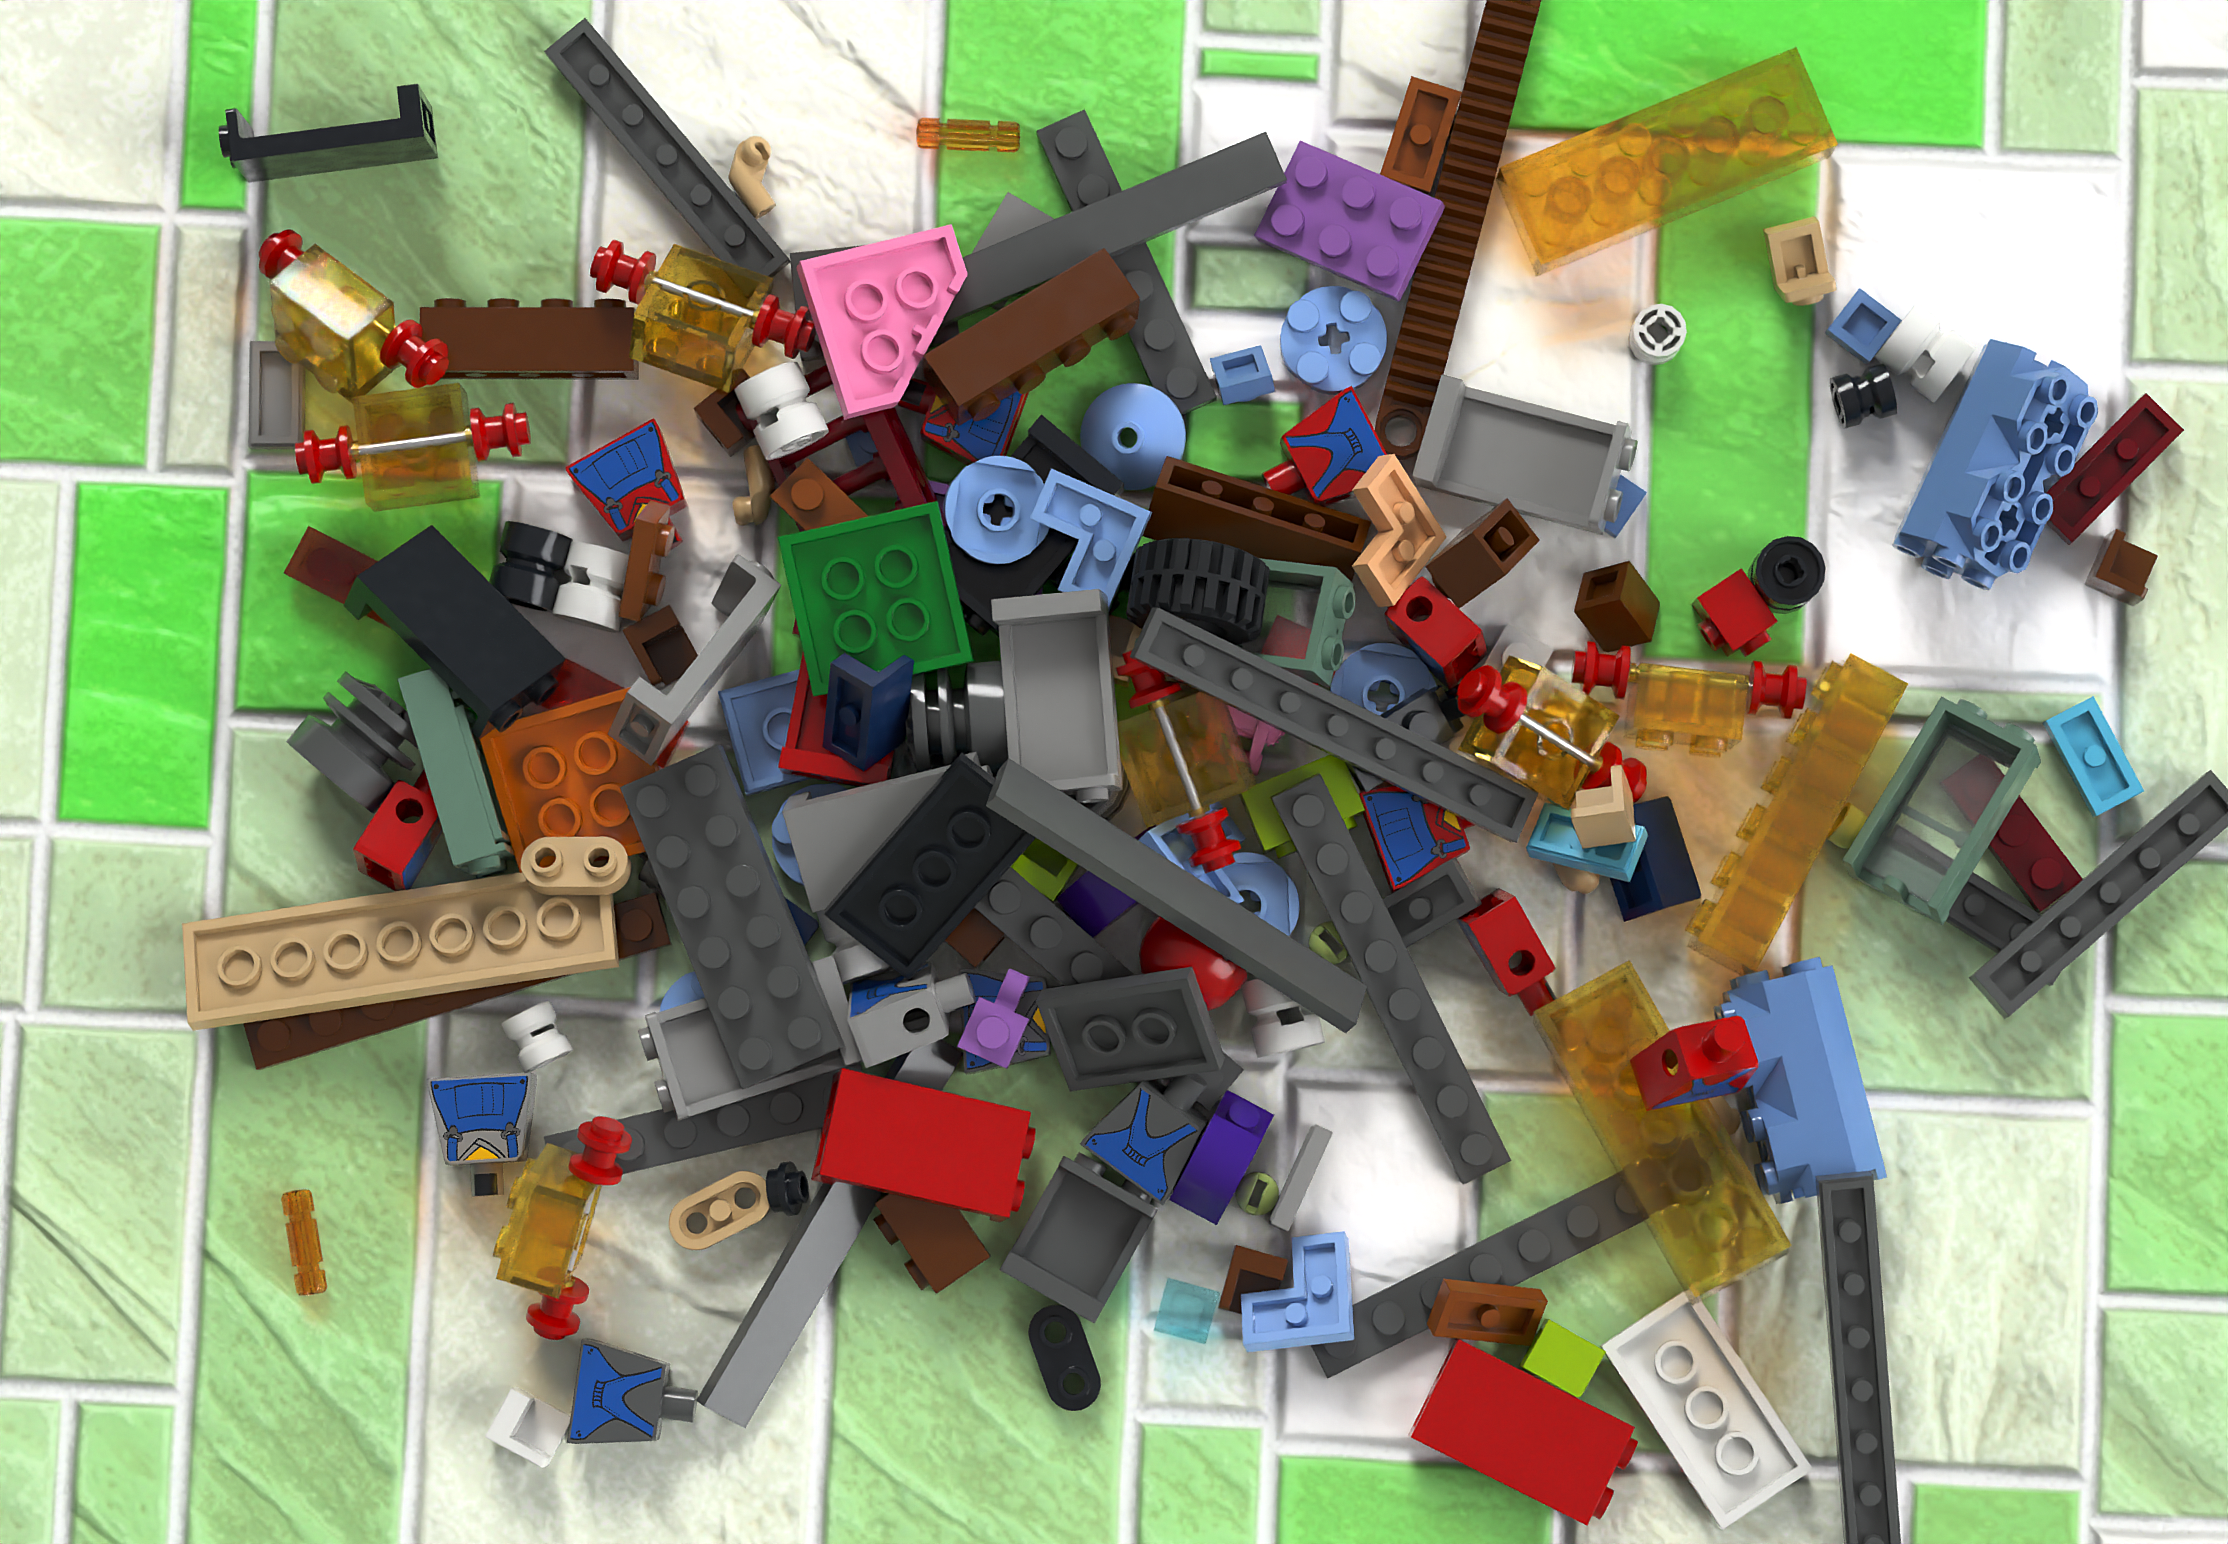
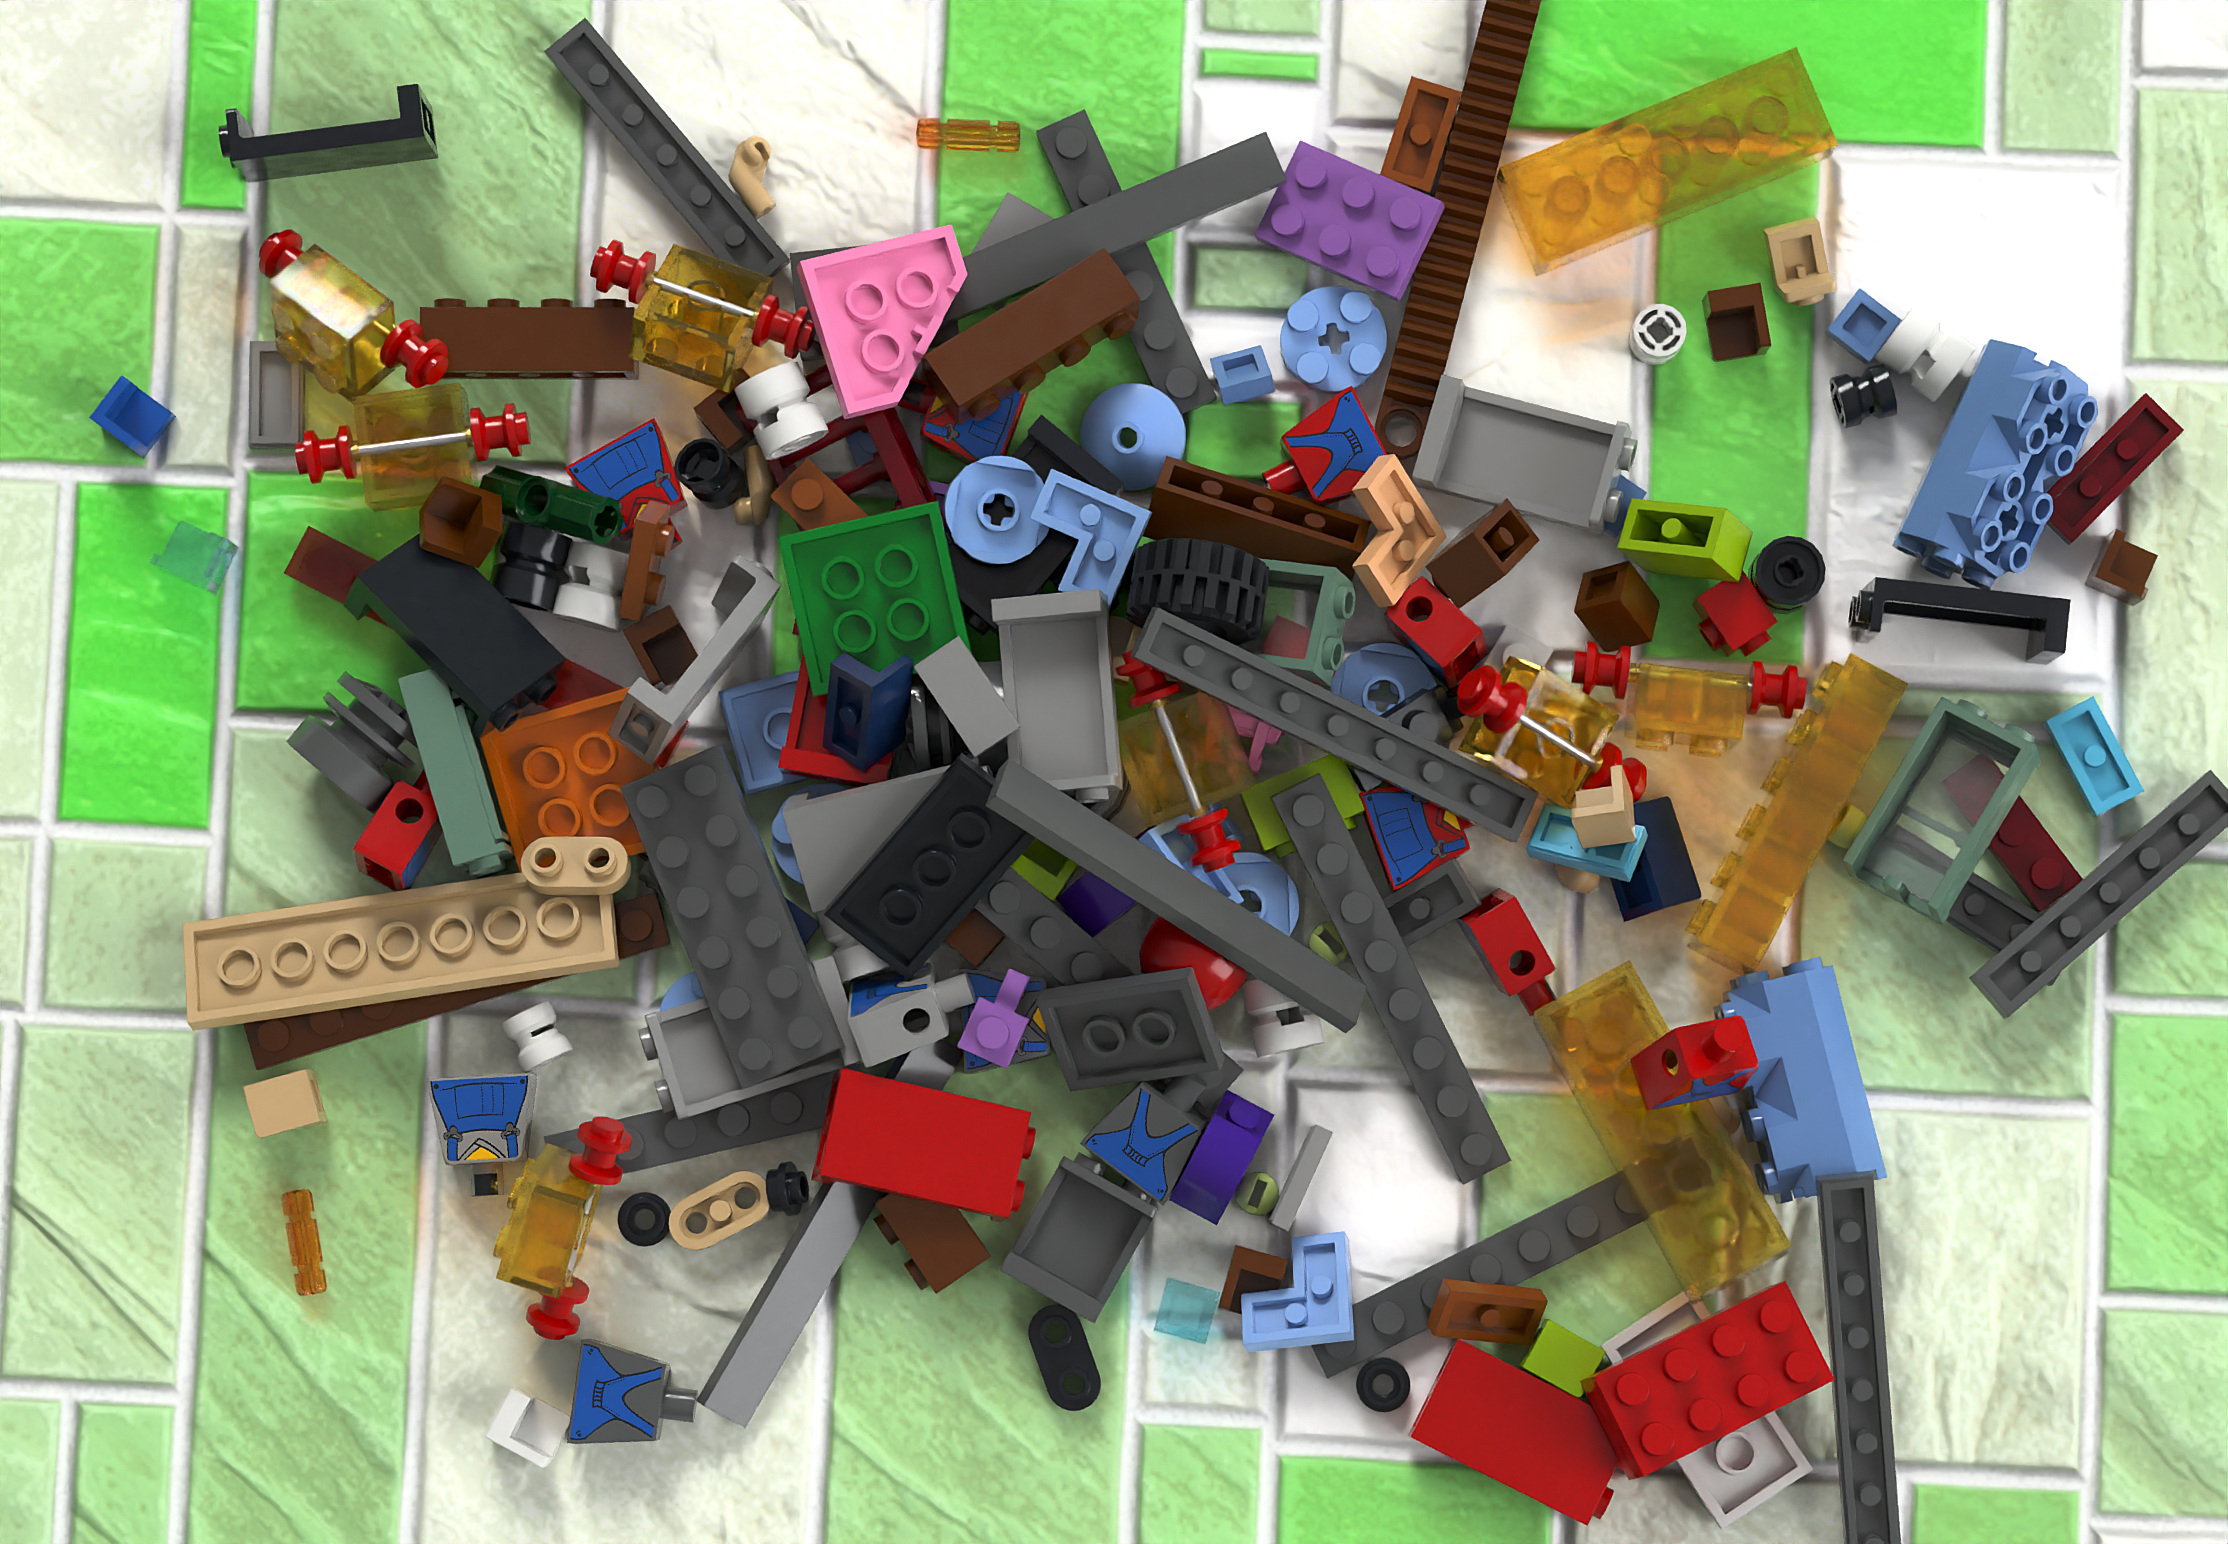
(132, 416): none -> blue panel
(196, 557): none -> clear light blue panel
(285, 1103): none -> tan panel
(460, 521): none -> reddish brown panel
(555, 505): none -> dark green piece
(628, 1212): none -> black plate
(710, 473): none -> black wheel
(967, 696): none -> light grey tile
(1400, 1380): none -> black plate
(1685, 540): none -> lime brick
(1707, 1380): none -> red brick
(1736, 322): none -> reddish brown panel
(2040, 615): none -> black panel

